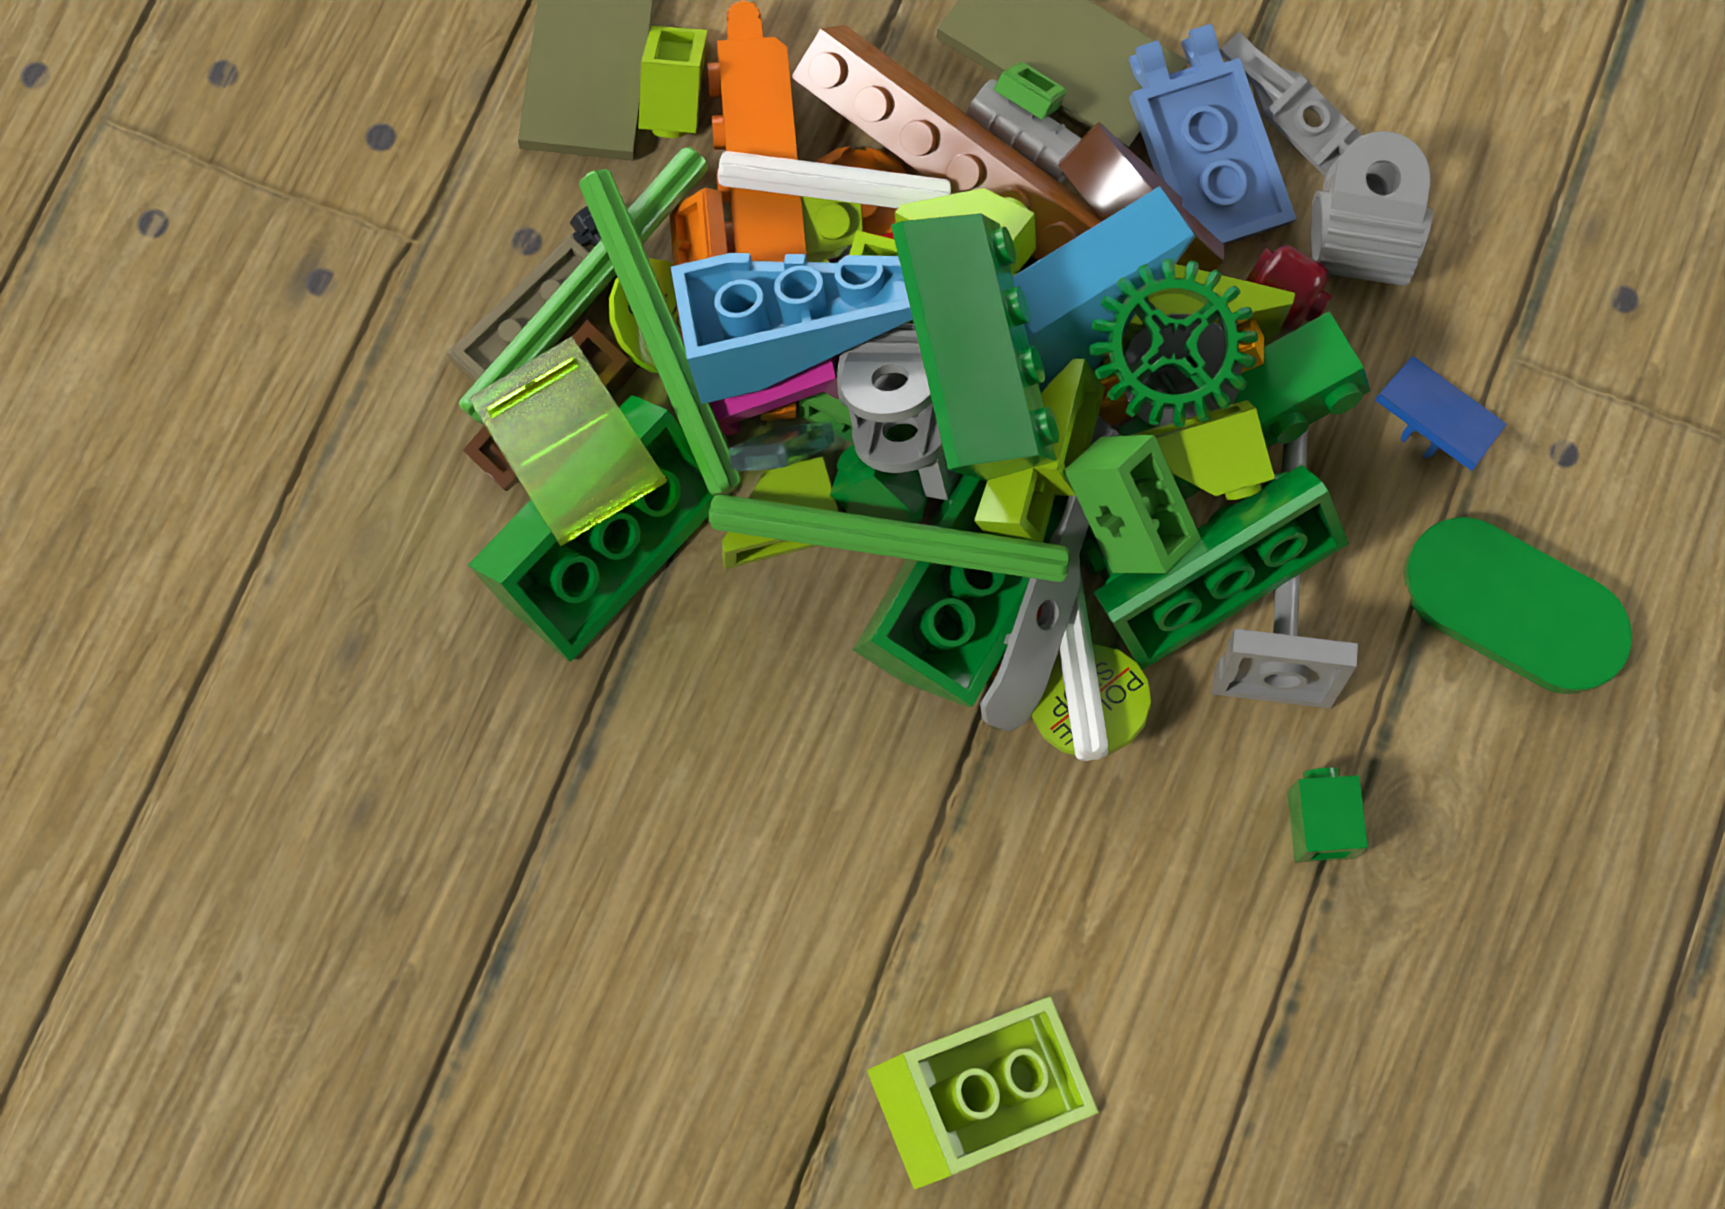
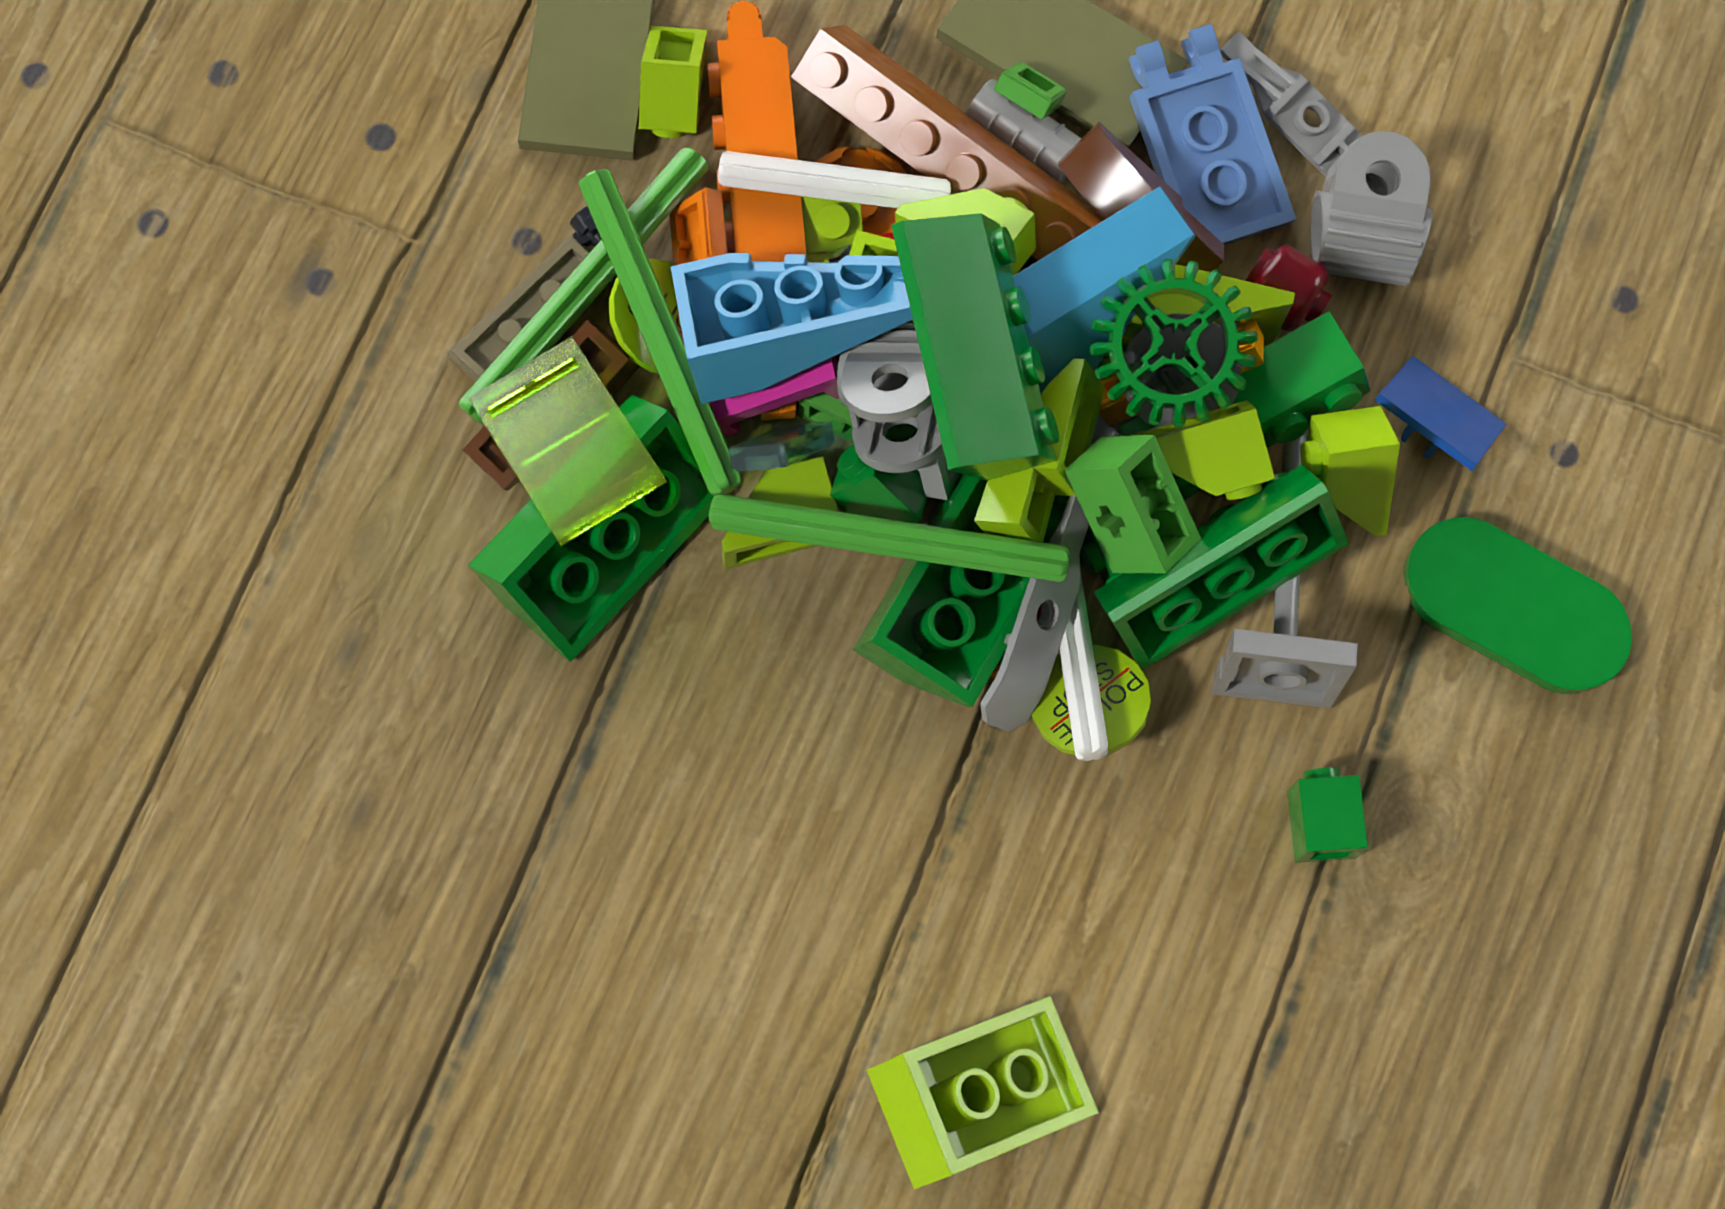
(1356, 461): none -> lime slope

